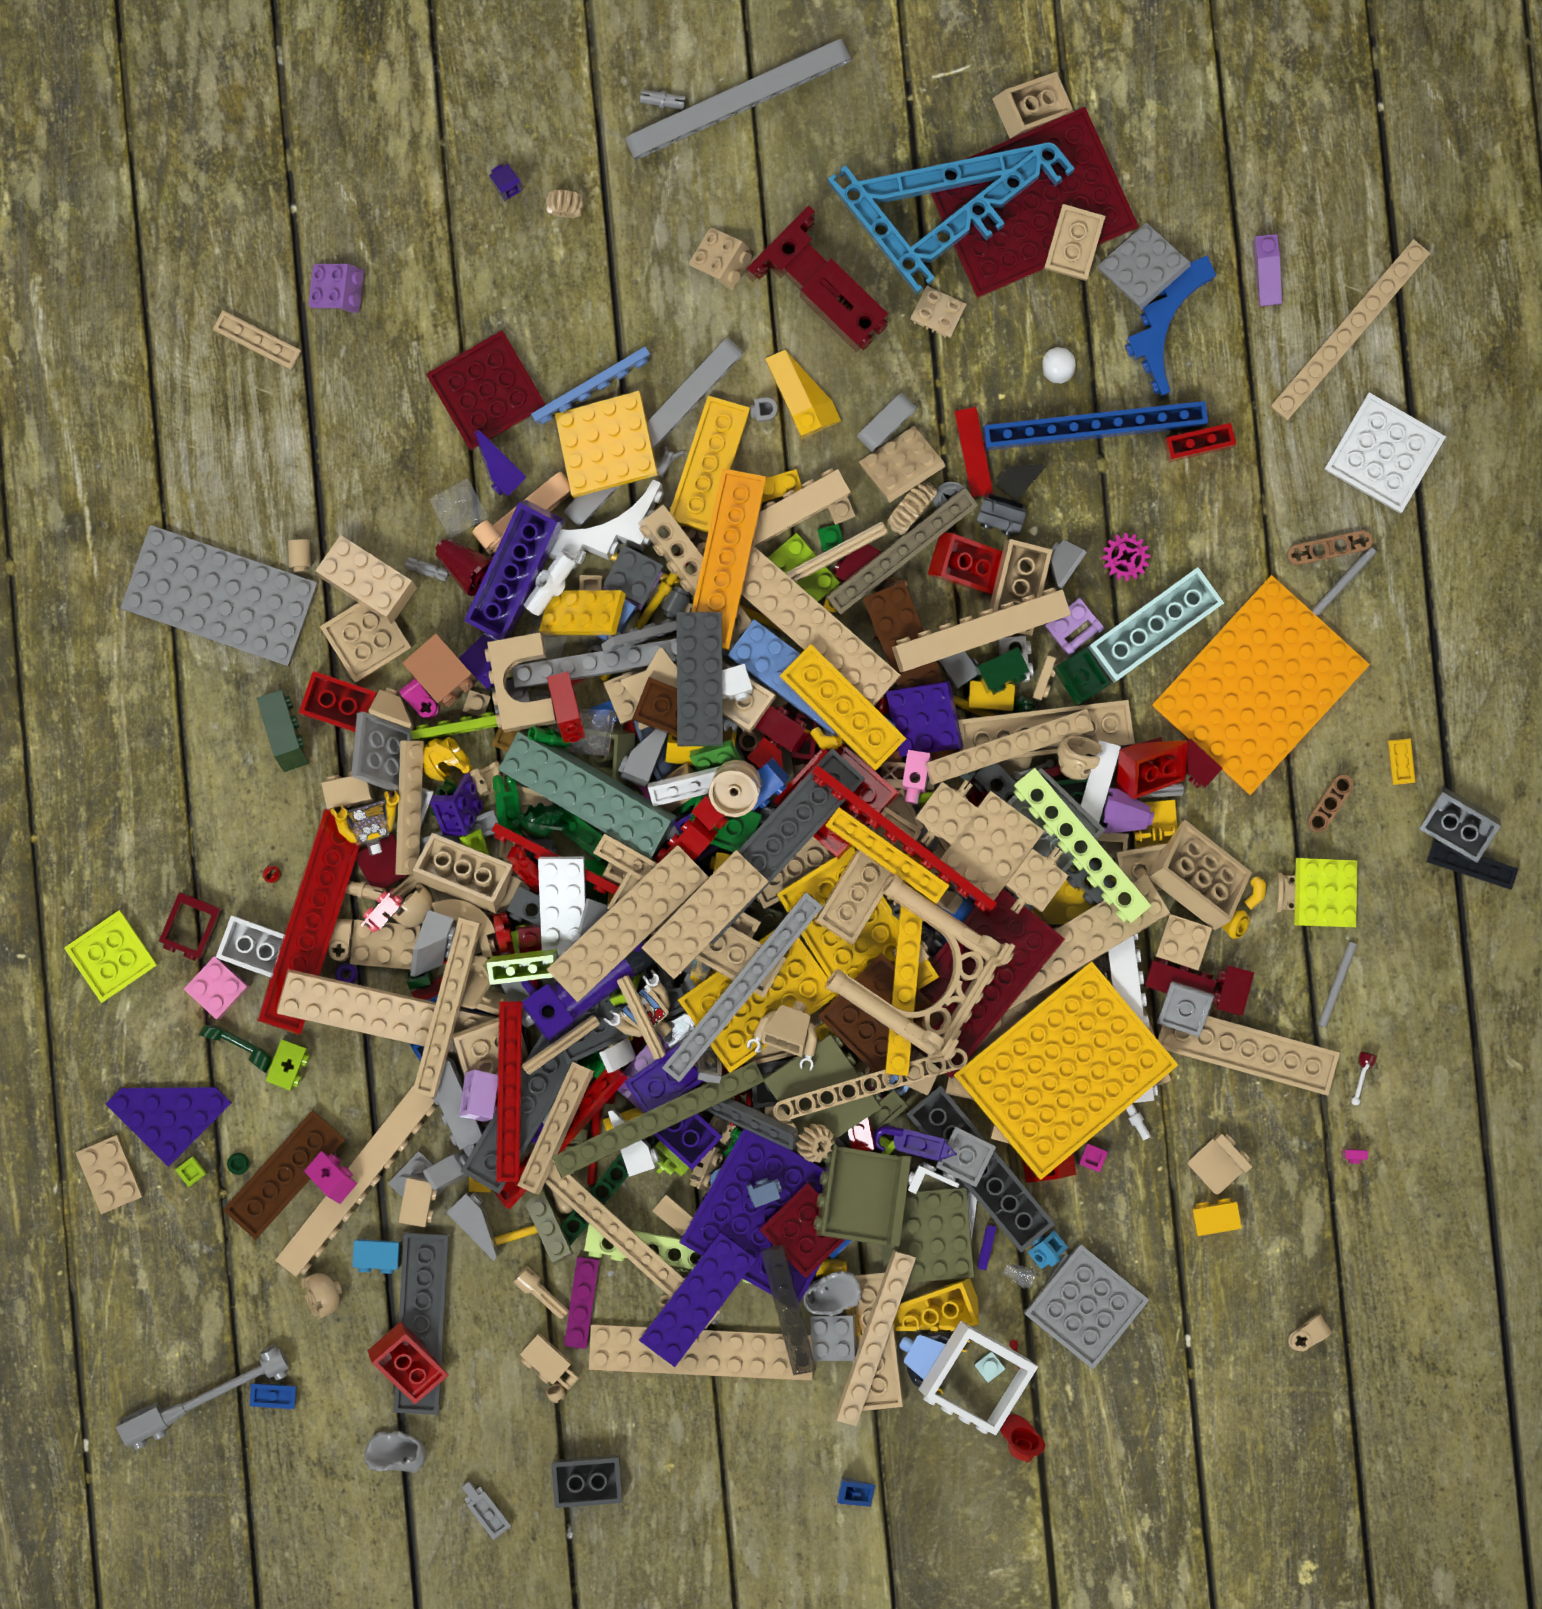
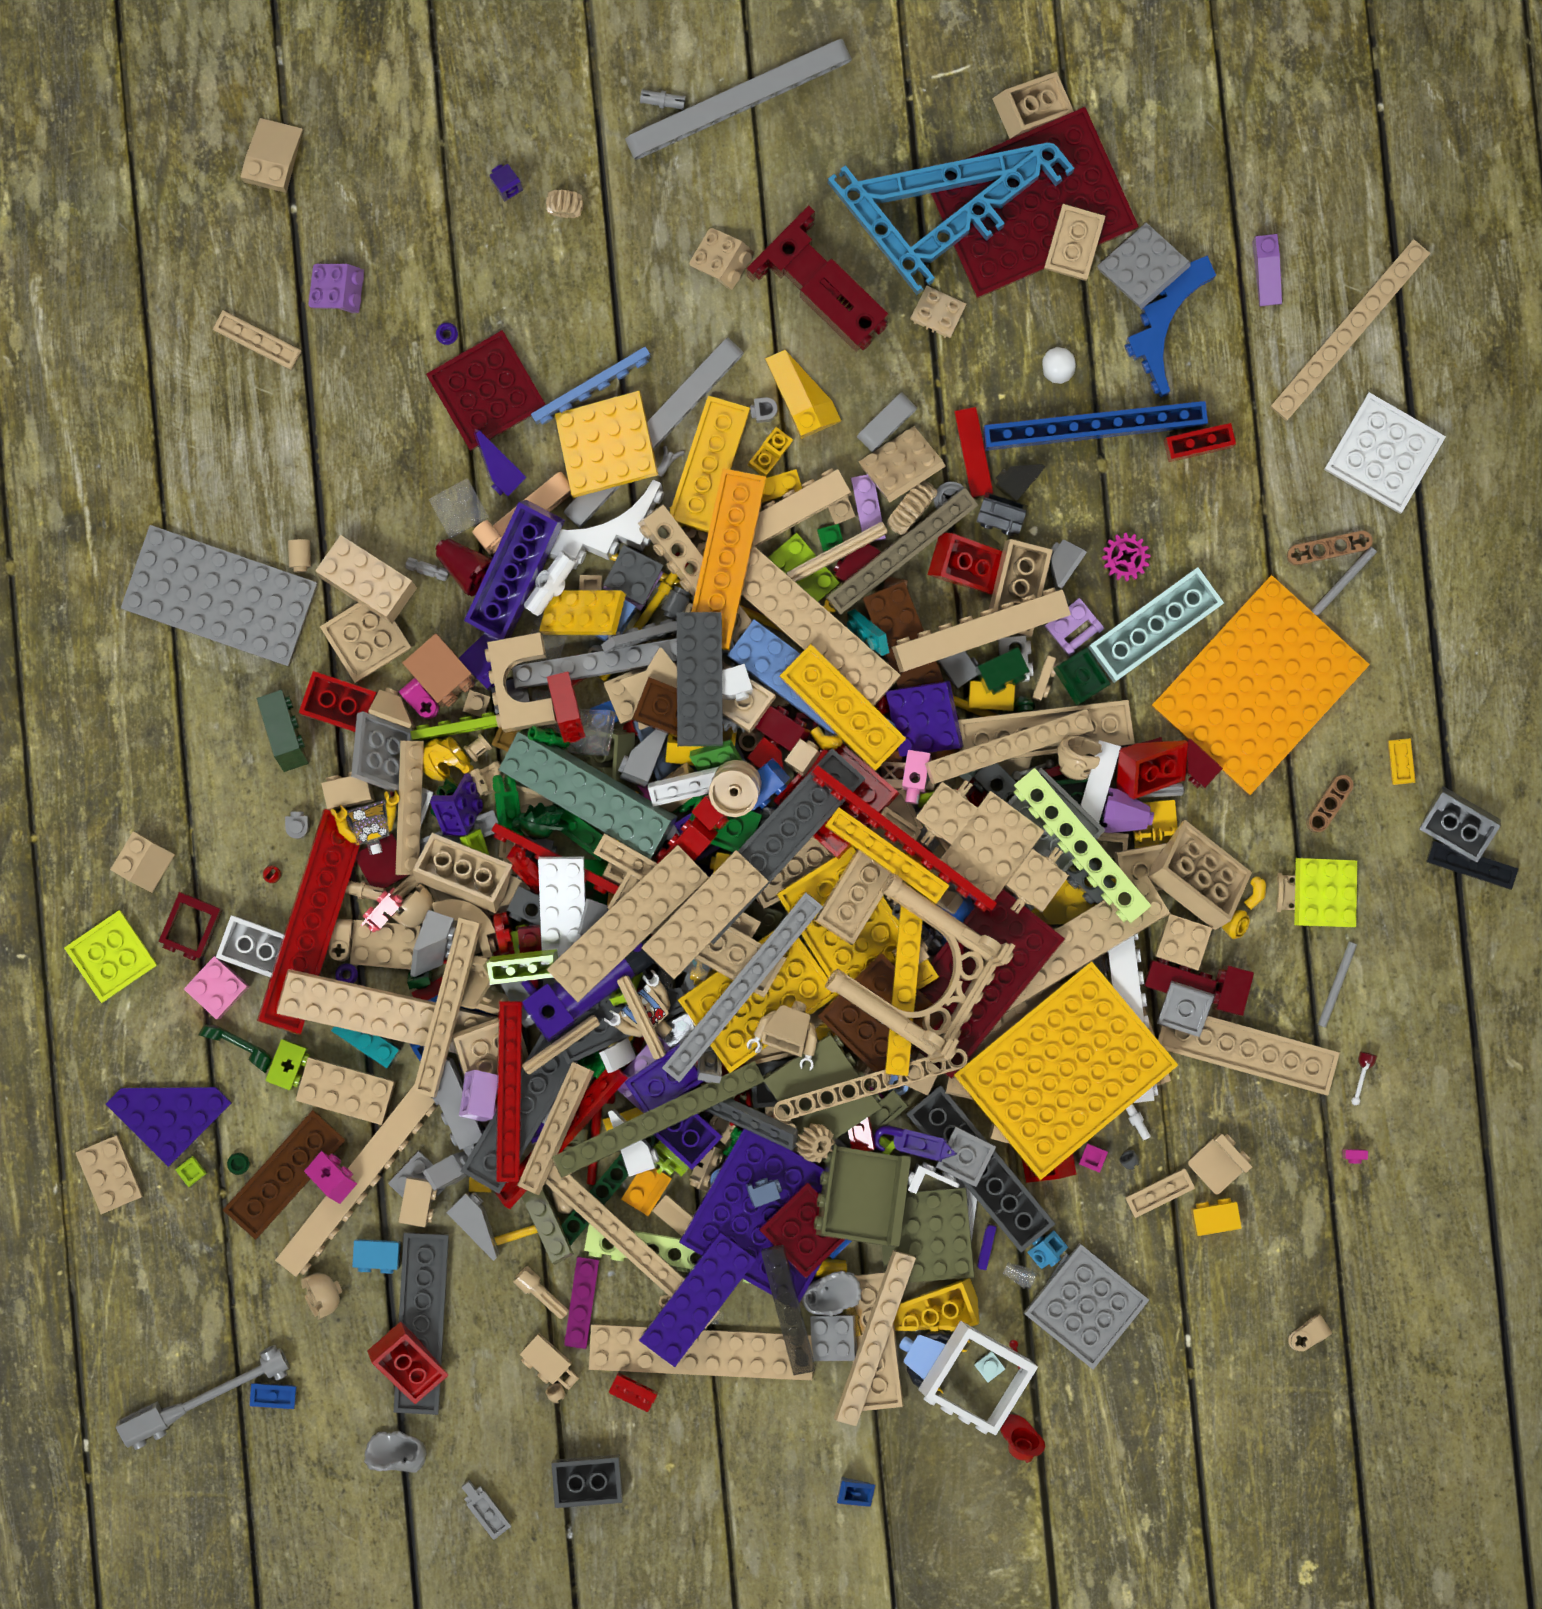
(142, 862): none -> tan slope
(271, 155): none -> tan slope
(297, 825): none -> light grey plate
(345, 1090): none -> tan brick
(373, 1046): none -> teal brick
(446, 327): none -> dark purple plate
(477, 747): none -> tan bush
(633, 1392): none -> red bracket
(646, 1190): none -> light orange plate
(770, 452): none -> yellow slope
(802, 757): none -> tan brick
(866, 503): none -> lavender plate
(867, 632): none -> teal plate
(1129, 1159): none -> dark grey hinge
(1159, 1193): none -> tan plate

